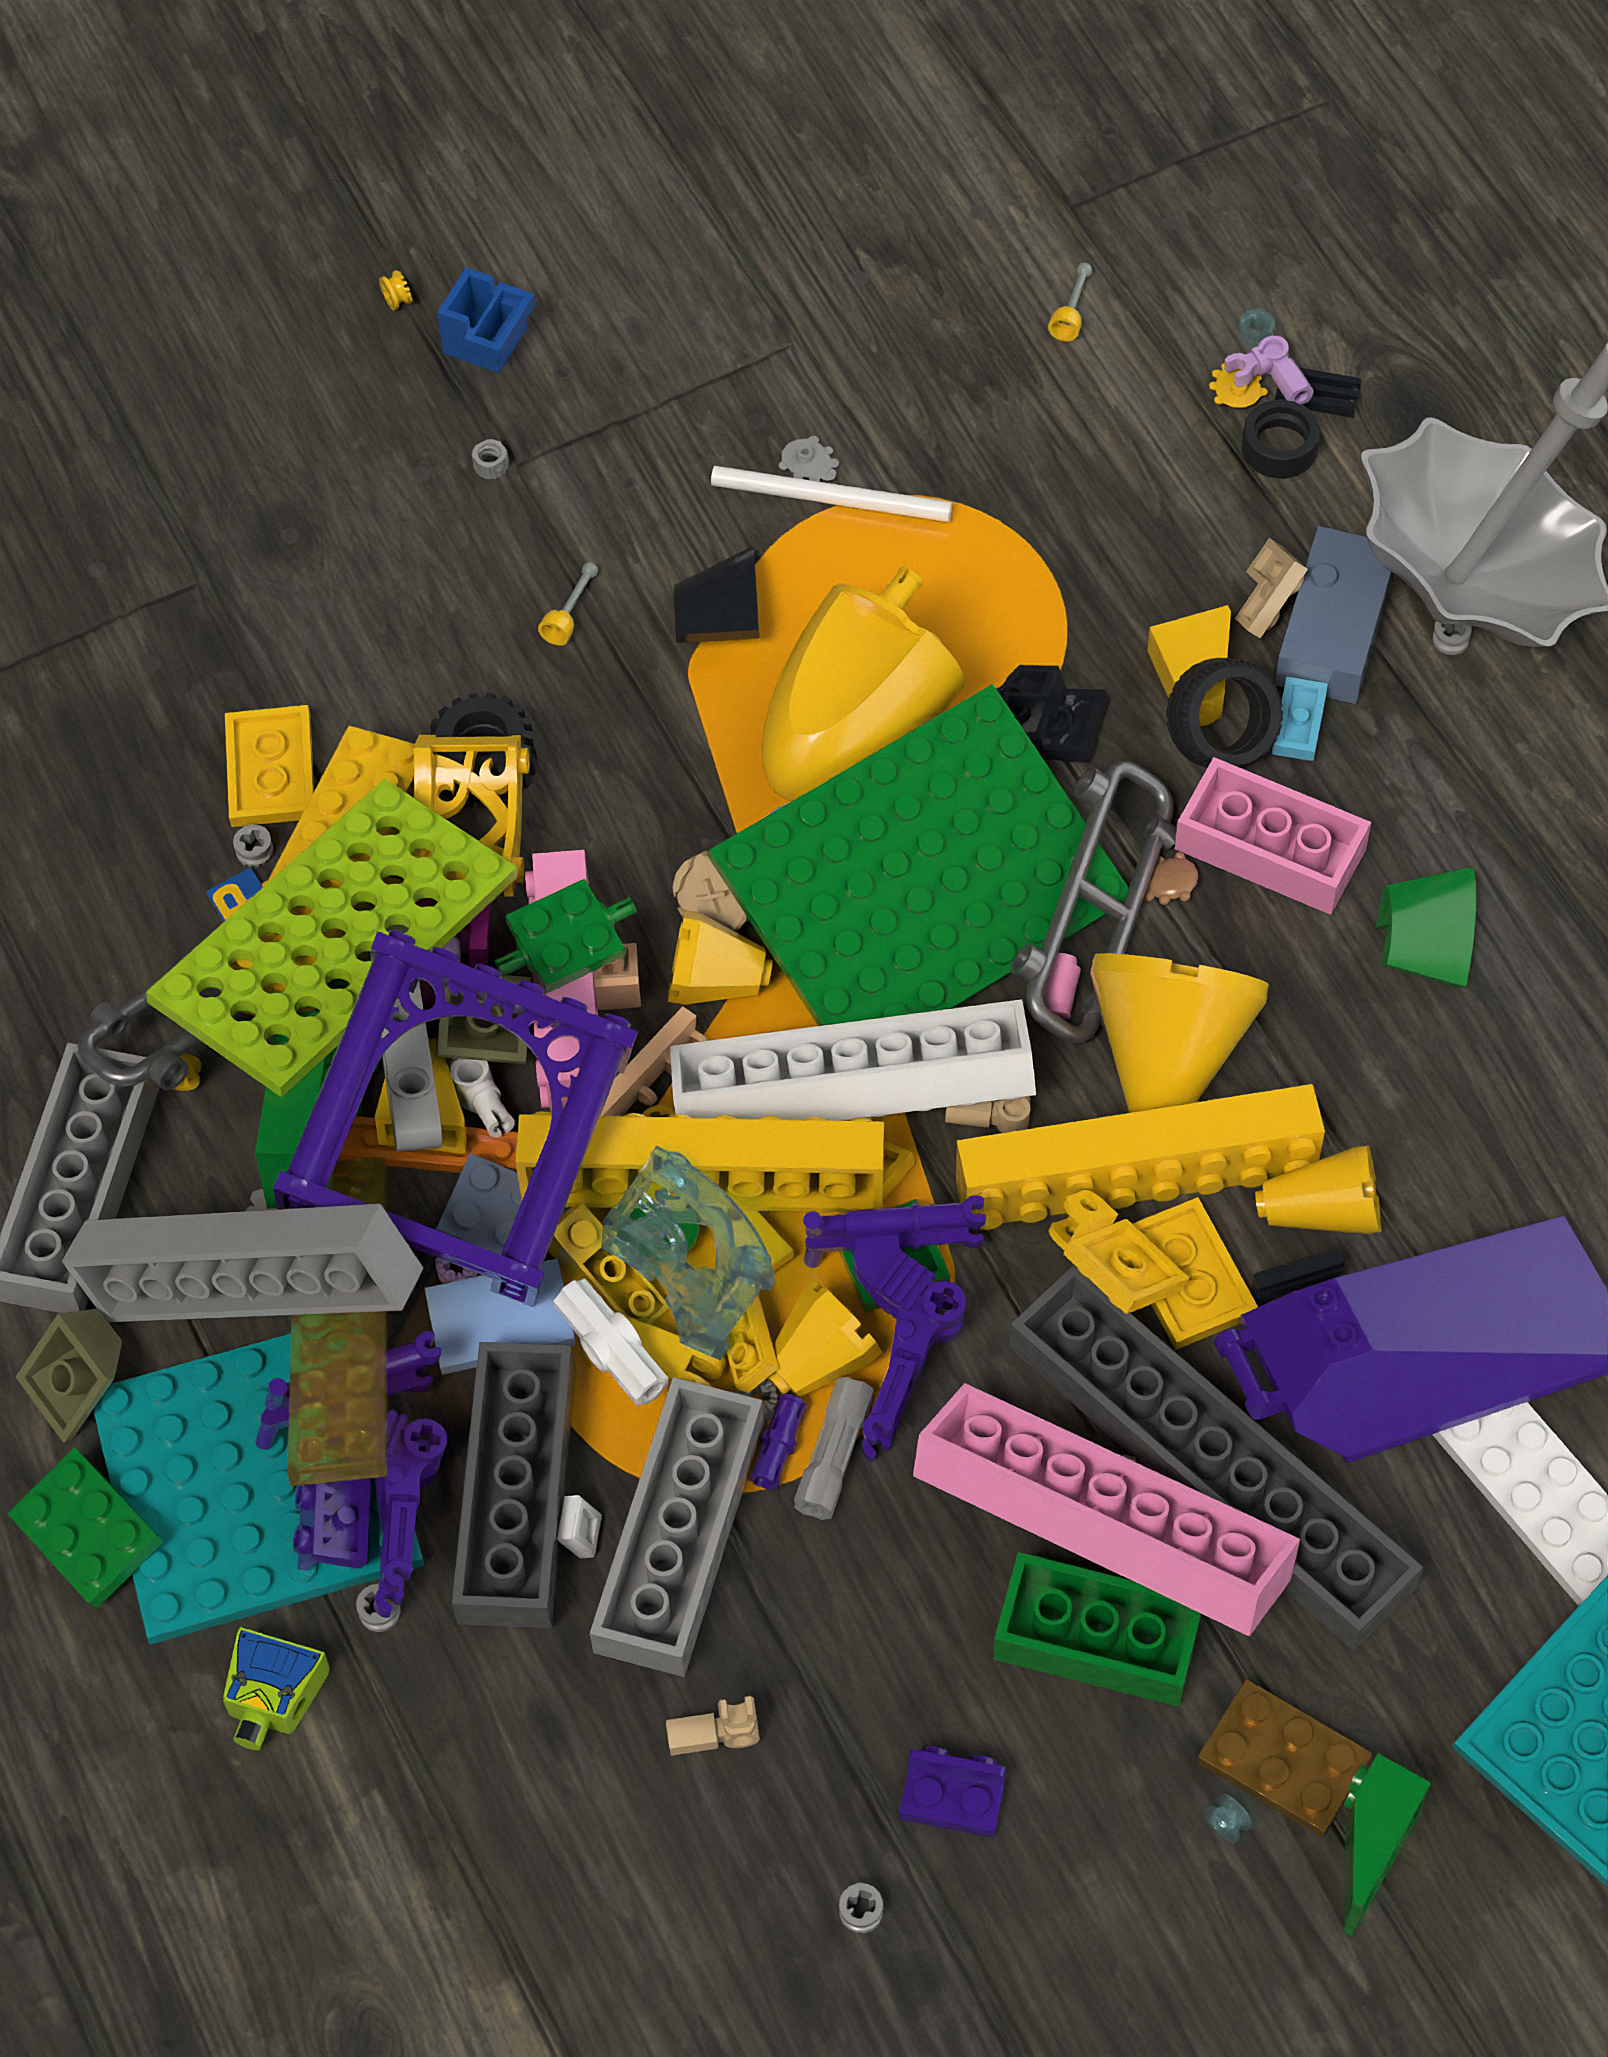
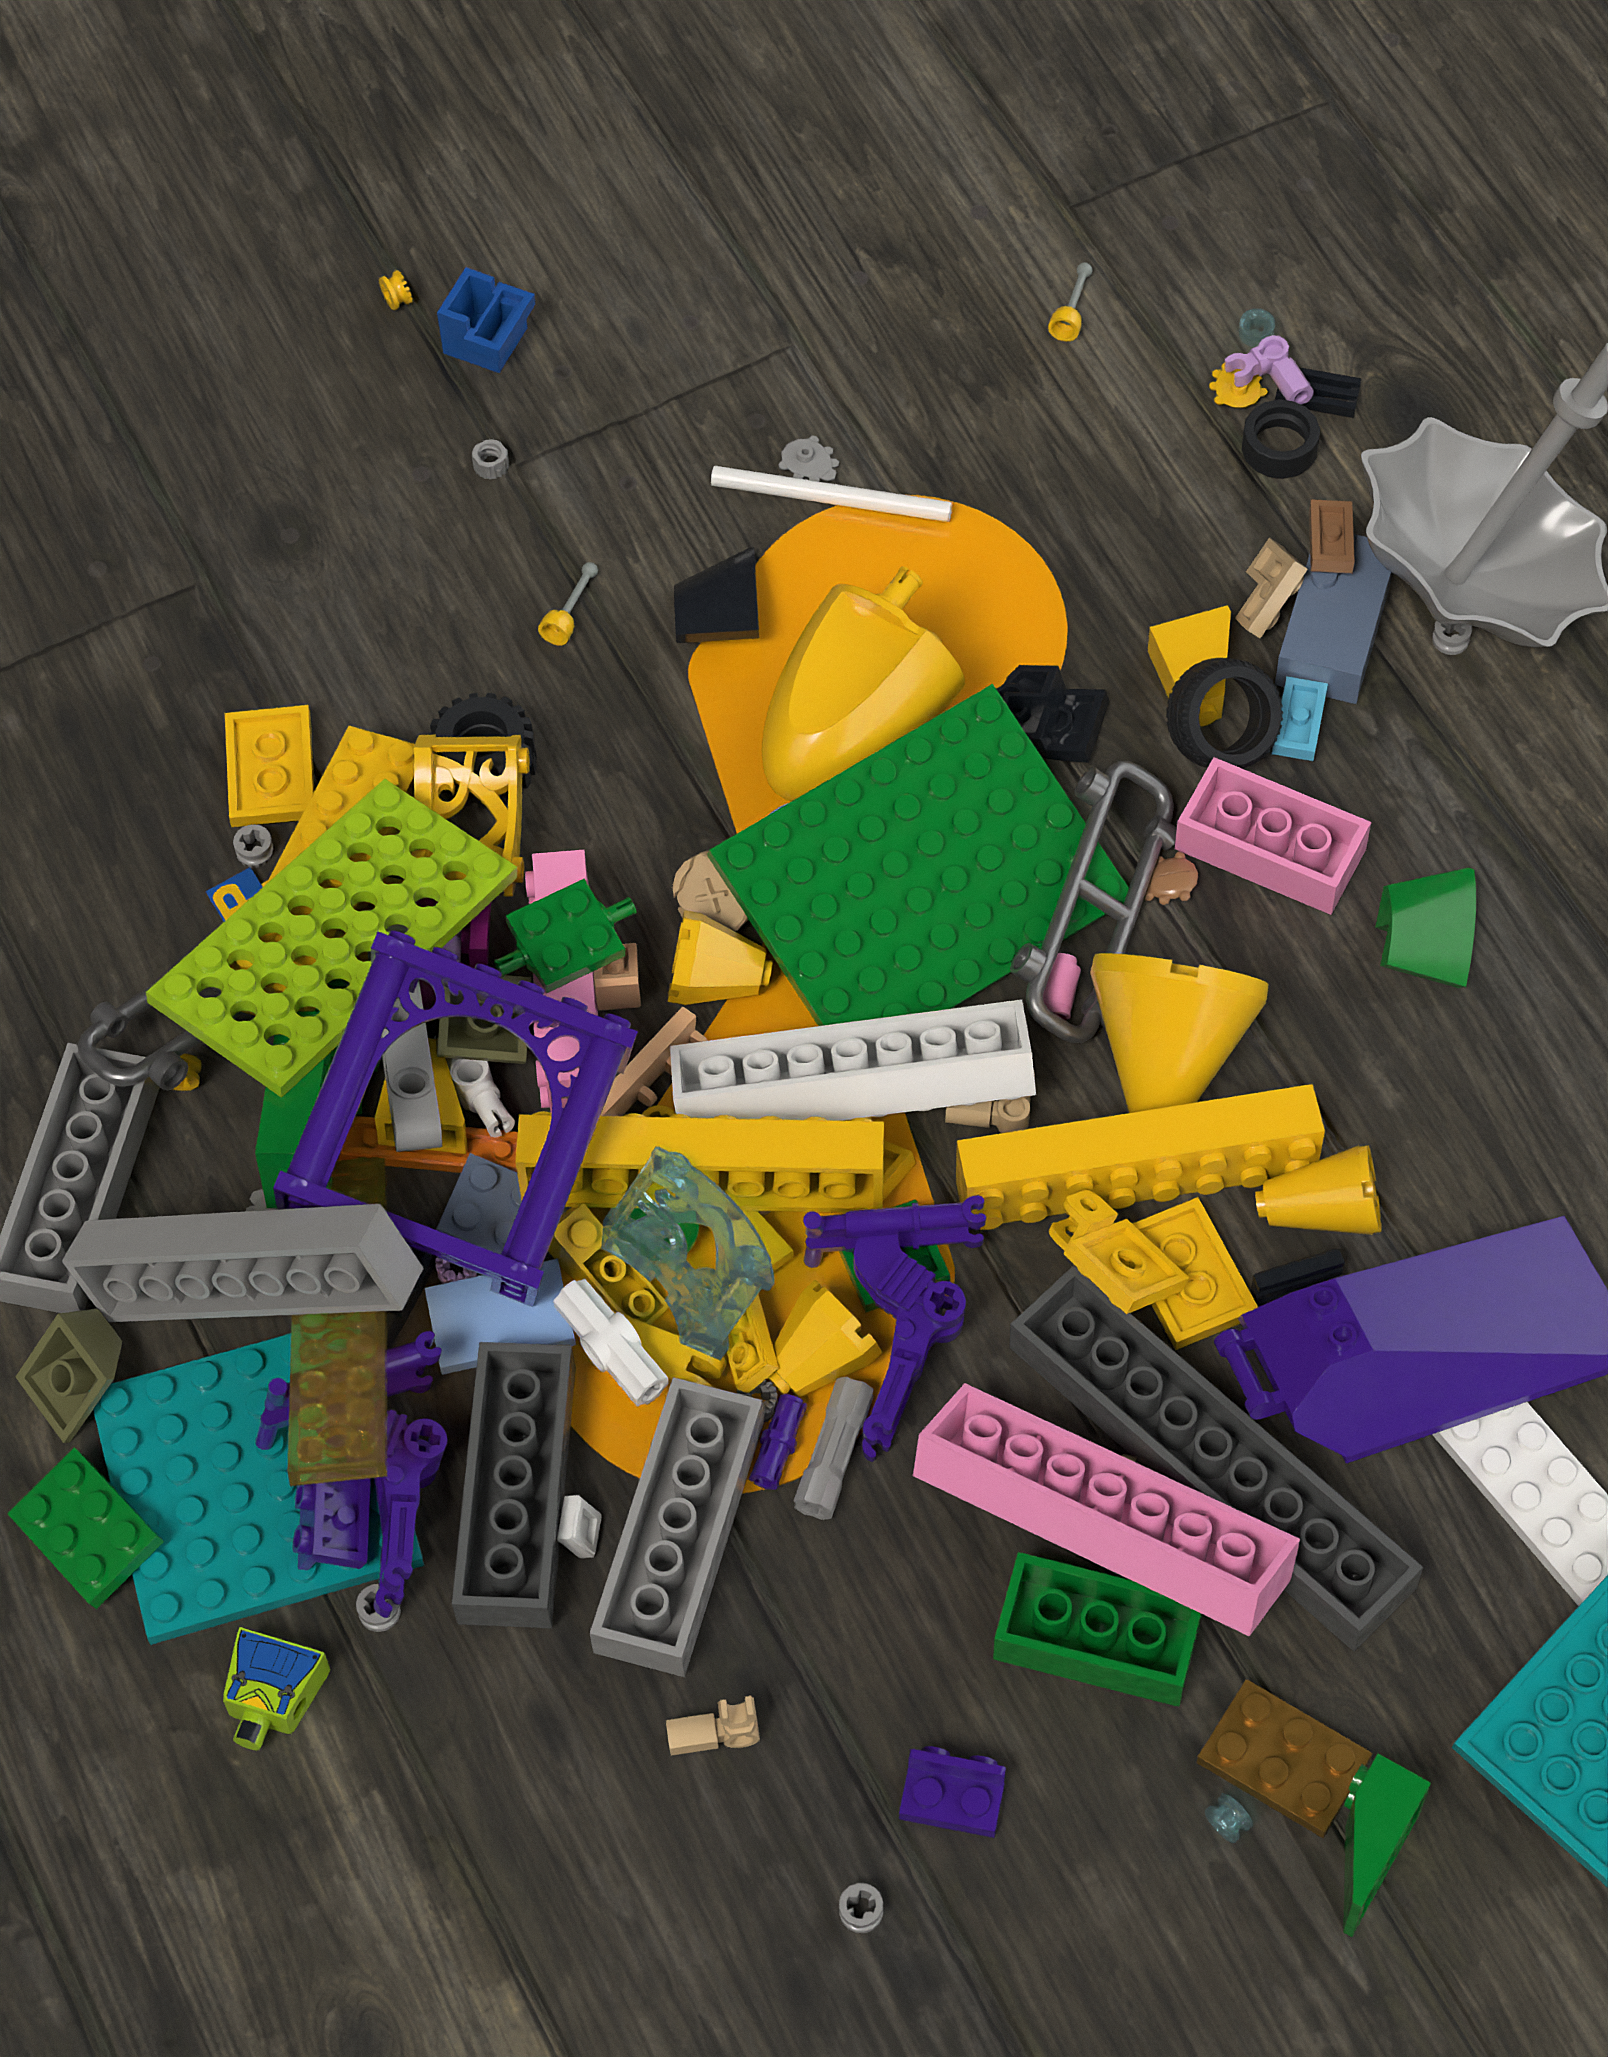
(1331, 536): none -> medium nougat plate

